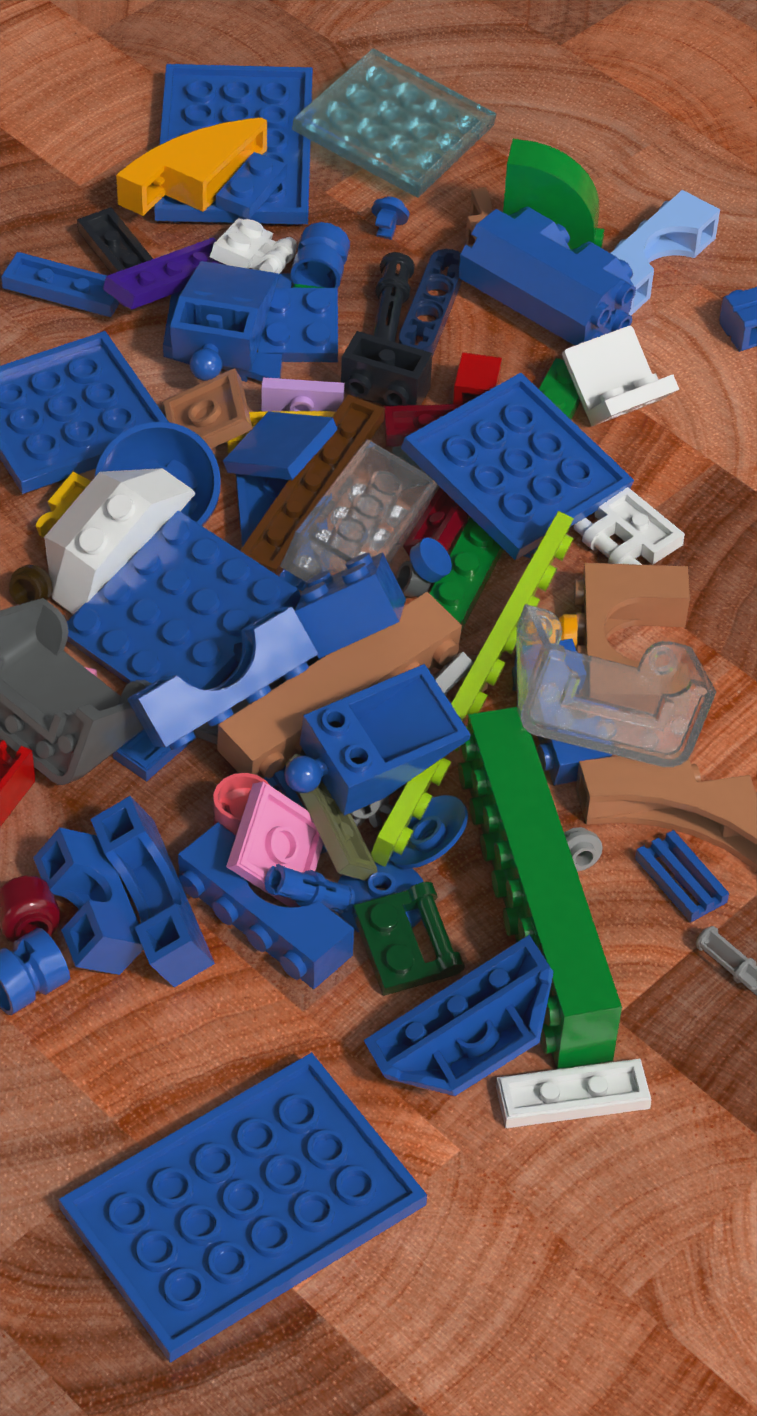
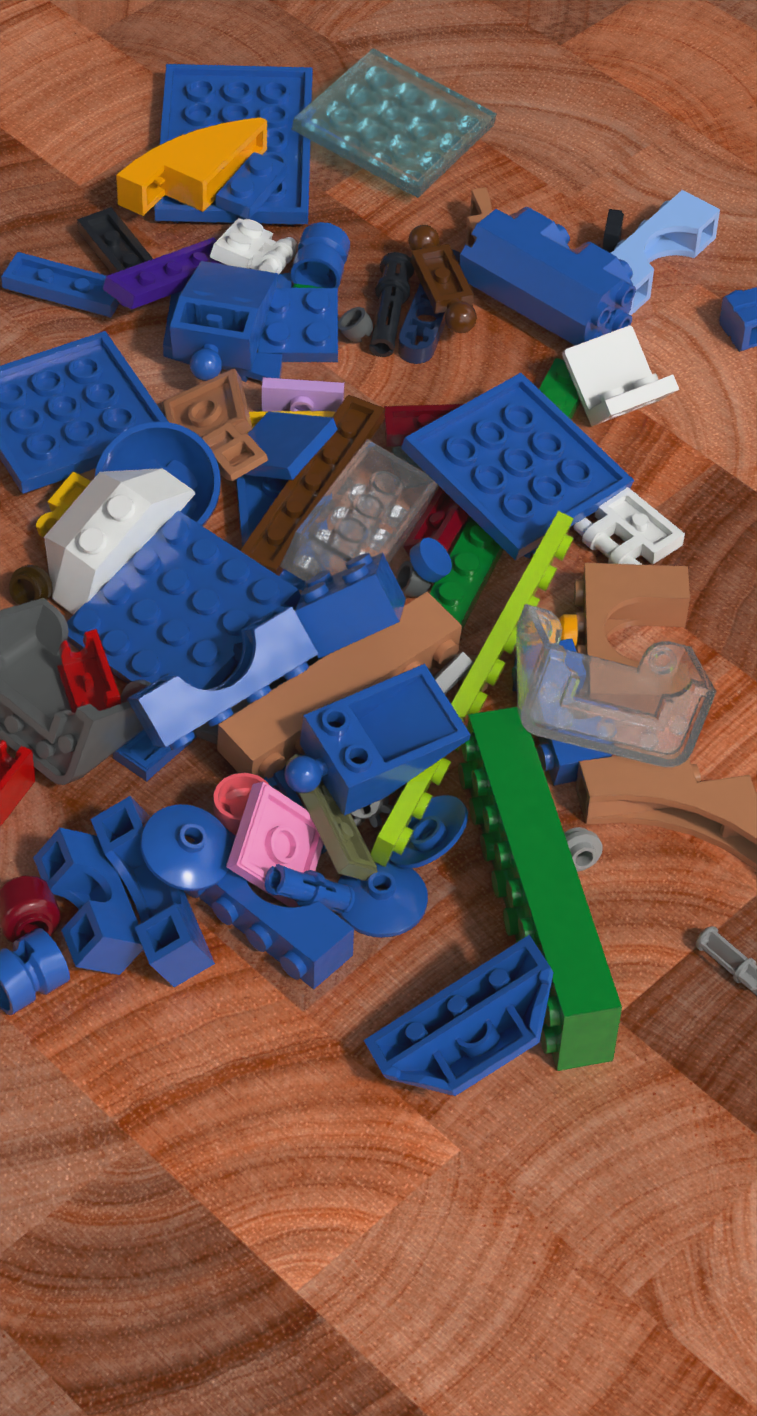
(87, 675): none -> red hinge
(178, 861): none -> blue dish
(234, 451): none -> nougat slope
(241, 1205): blue plate -> none
(355, 324): none -> dark grey hinge
(385, 371): black brick -> none
(389, 213): blue plate -> none
(394, 946): dark green plate -> none
(442, 279): none -> reddish brown plate
(476, 376): red brick -> none
(553, 187): green brick -> none
(573, 1093): white tile -> none
(613, 230): none -> black tile
(688, 872): blue tile -> none

